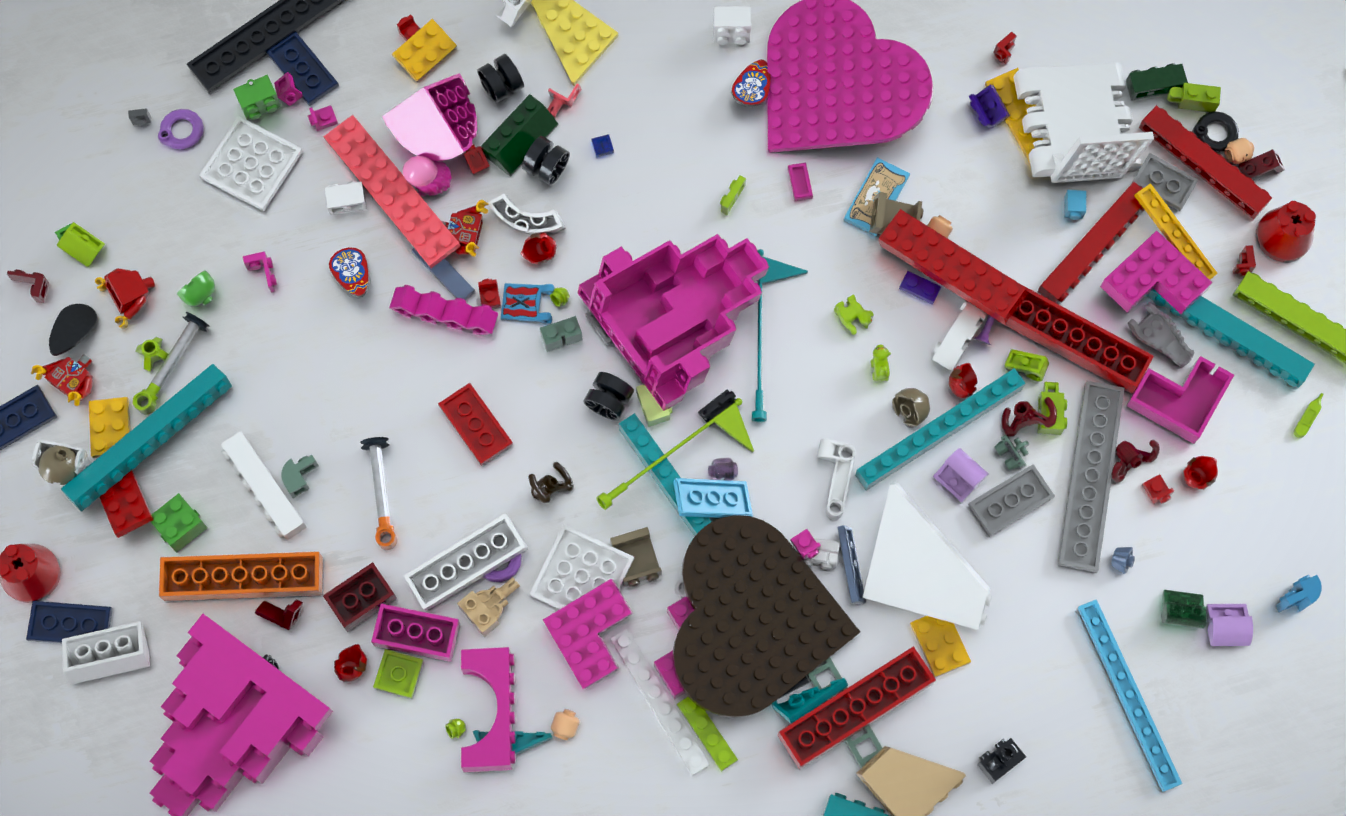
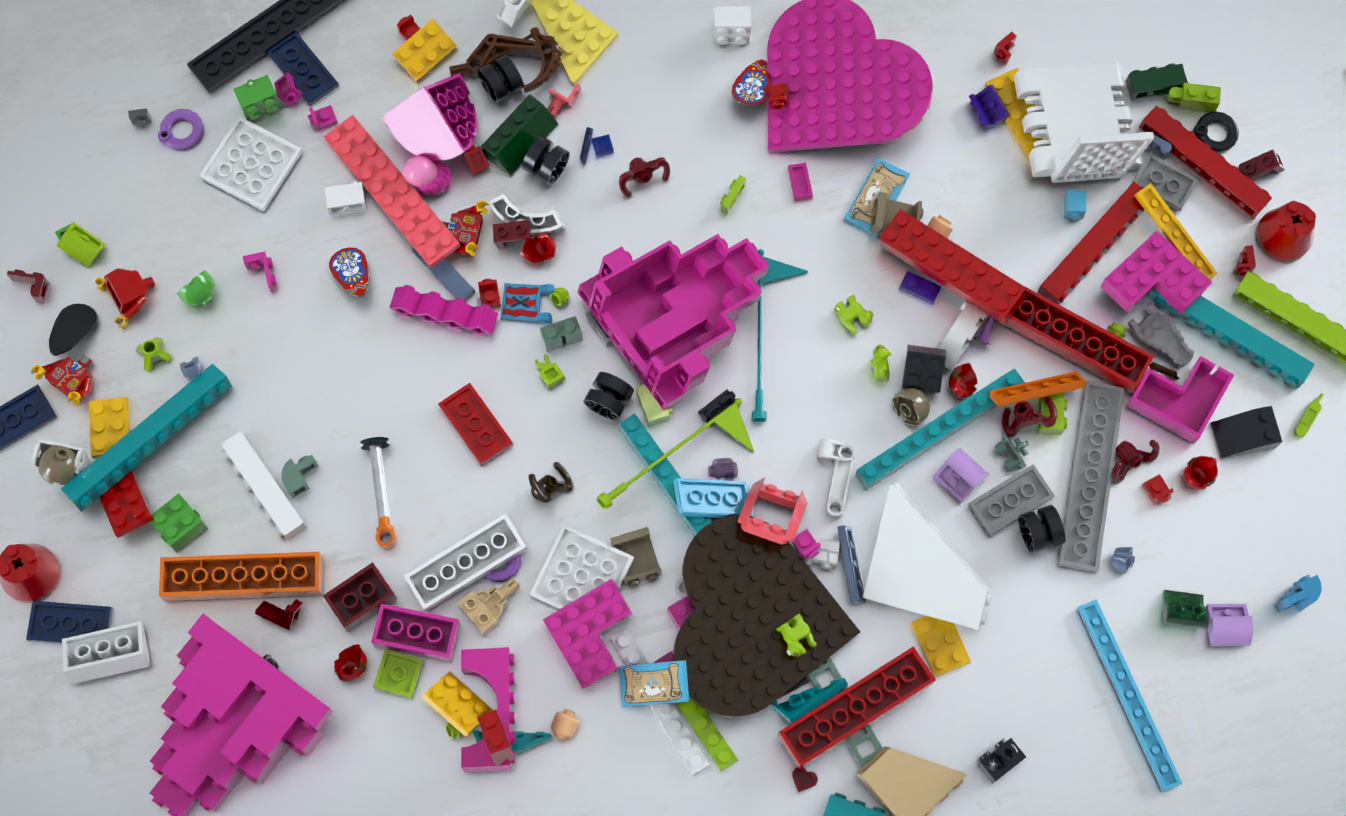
(173, 357): piece -> none
(191, 368): none -> sand blue plate
(456, 703): none -> yellow plate
(496, 45): none -> reddish brown piece
(496, 737): none -> red brick
(511, 232): none -> dark red bracket
(549, 373): none -> lime plate
(586, 144): none -> dark blue wheel
(643, 172): none -> dark red piece
(654, 683): none -> tile
(778, 96): none -> red bracket
(785, 498): none -> coral wedge
(795, 633): none -> lime animal
(804, 780): none -> dark red tile
(924, 368): none -> black brick
(1031, 364): lime plate -> none
(1037, 388): none -> orange plate
(1041, 529): none -> black wheel
(1117, 329): none -> lime plate
(1160, 146): none -> sand blue plate
(1163, 370): none -> dark brown wheel
(1239, 151): light nougat head -> none
(1246, 432): none -> black slope

